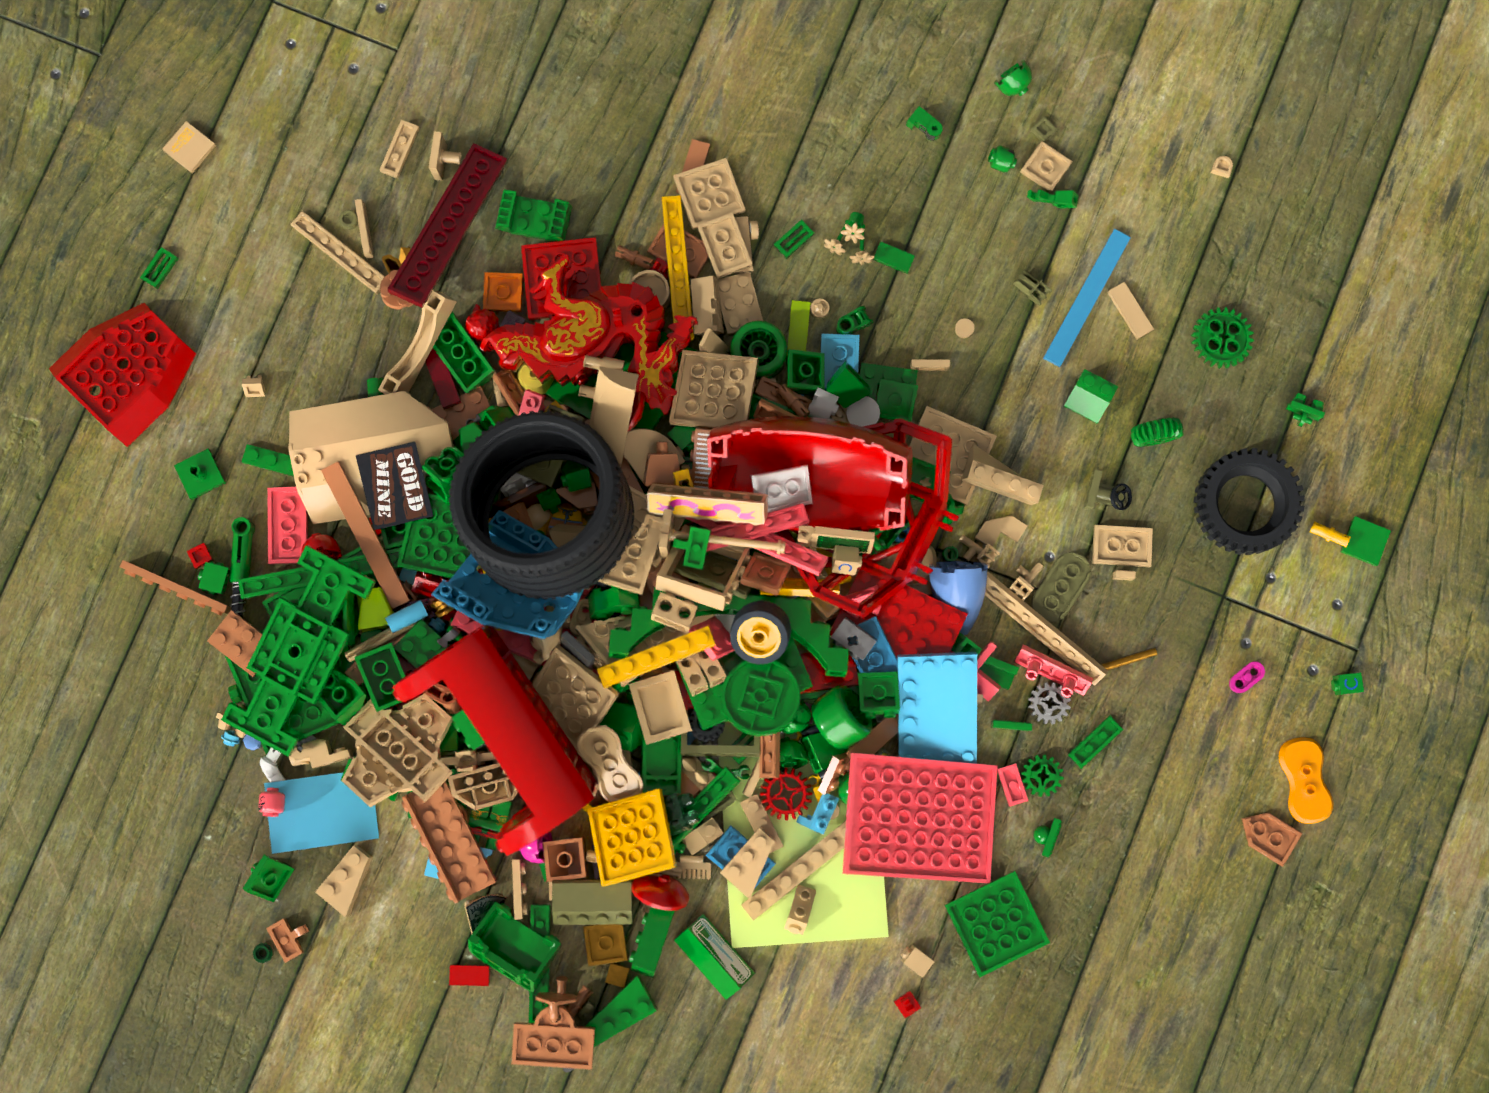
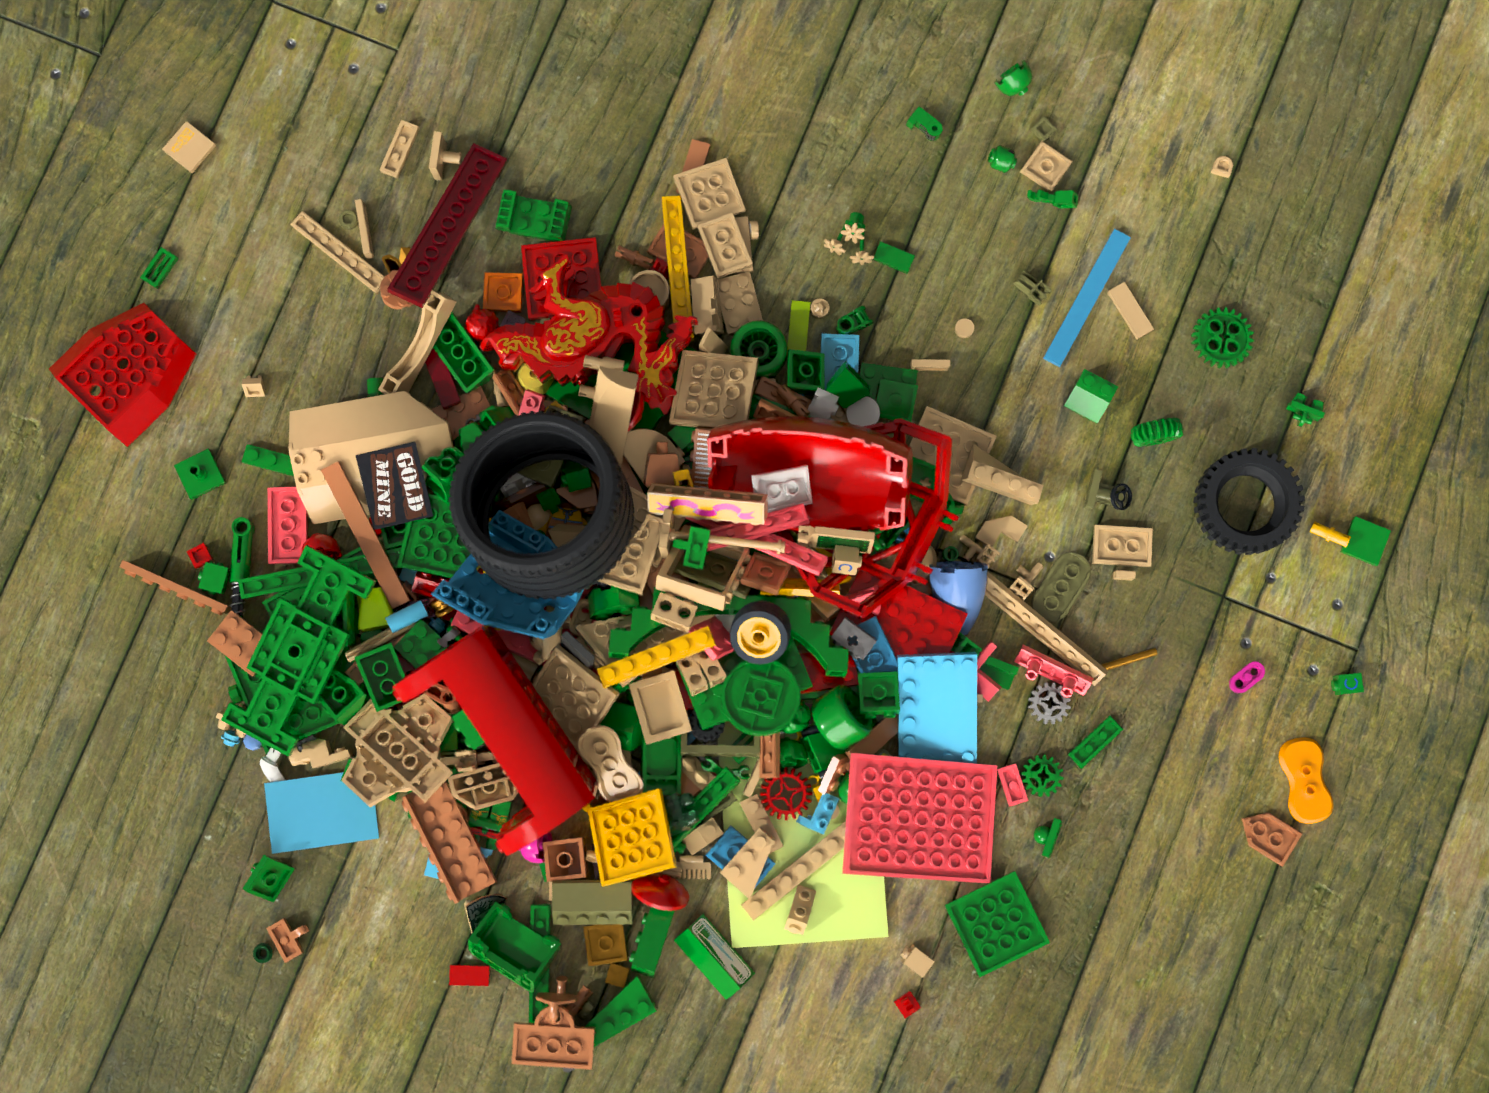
(271, 802): coral head -> none
(344, 882): tan wedge -> none
(519, 889): tan plate -> none
(777, 245): green tile -> none
(1011, 725): green tile -> none

